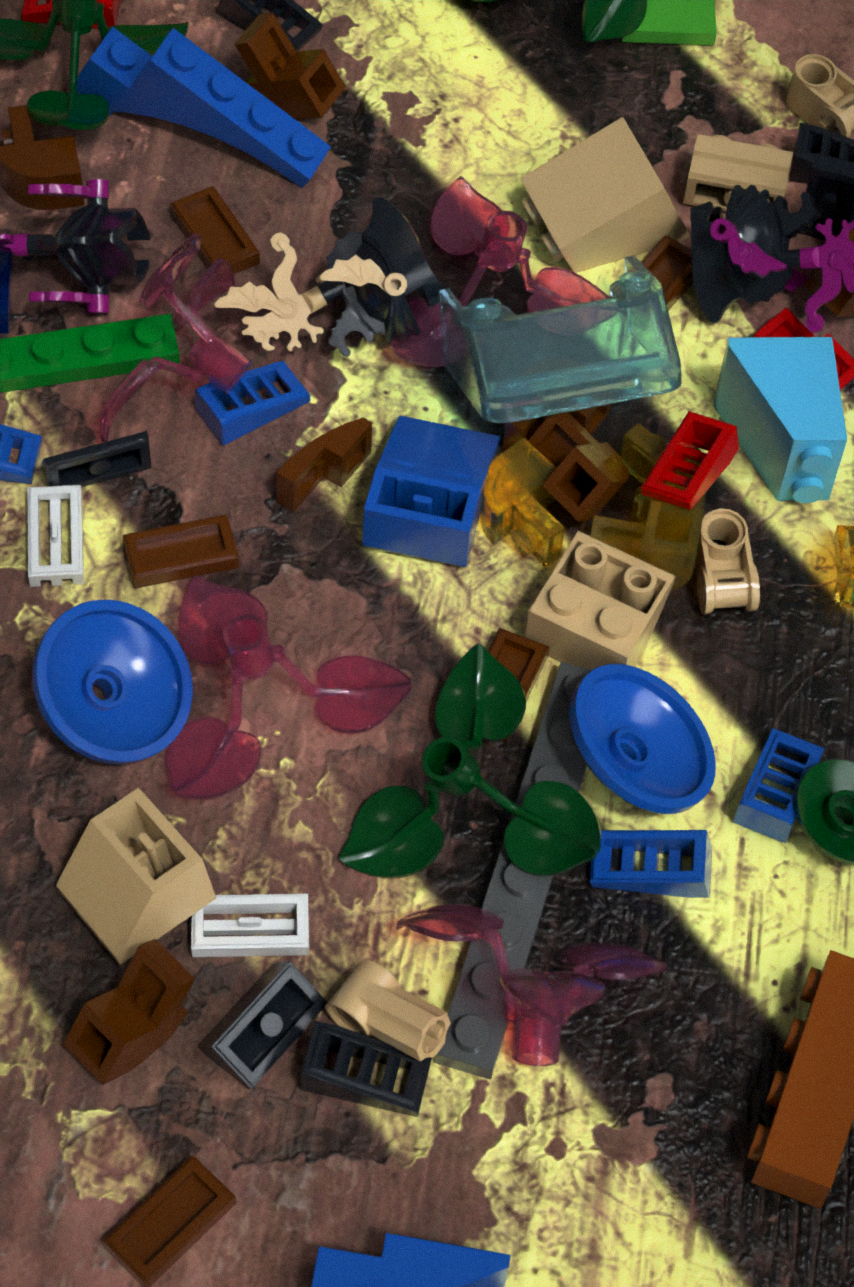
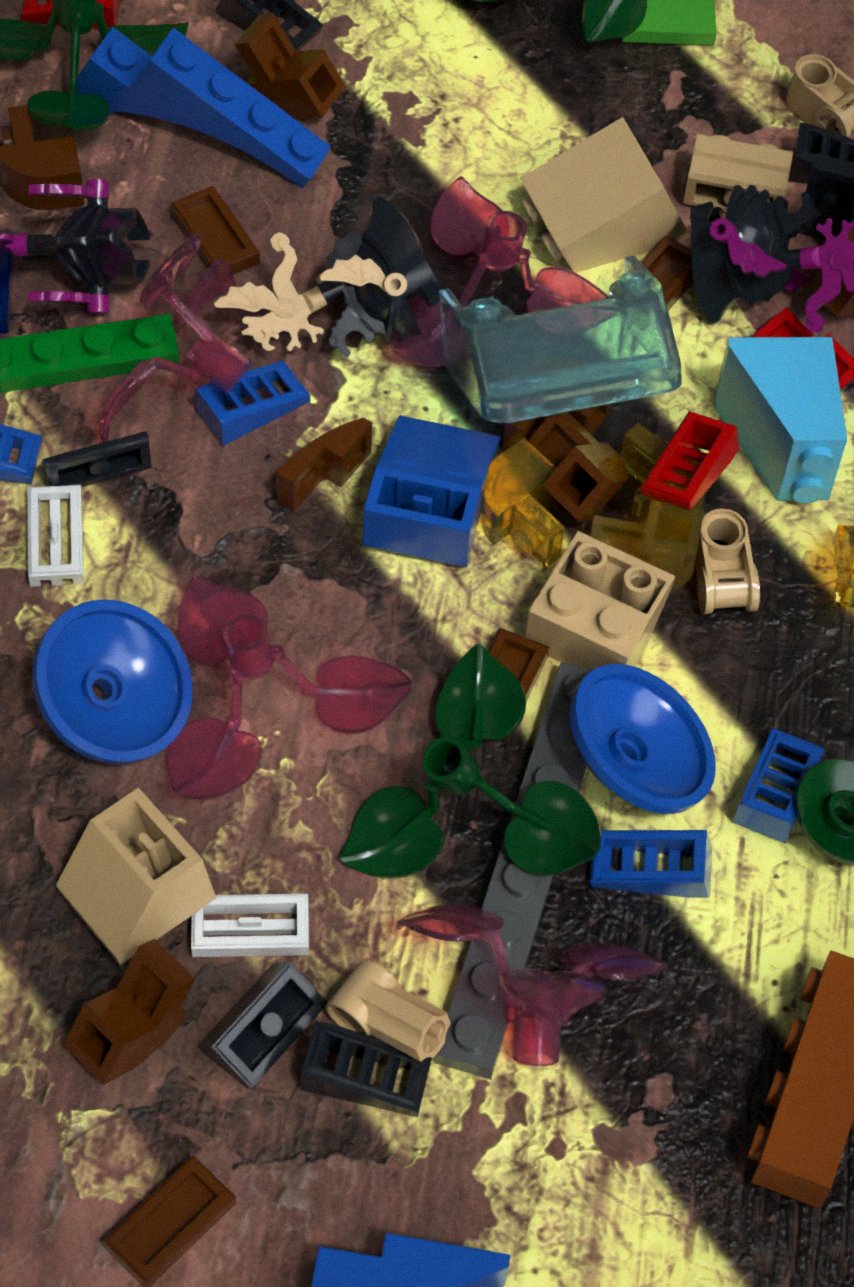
(180, 551): reddish brown tile -> none

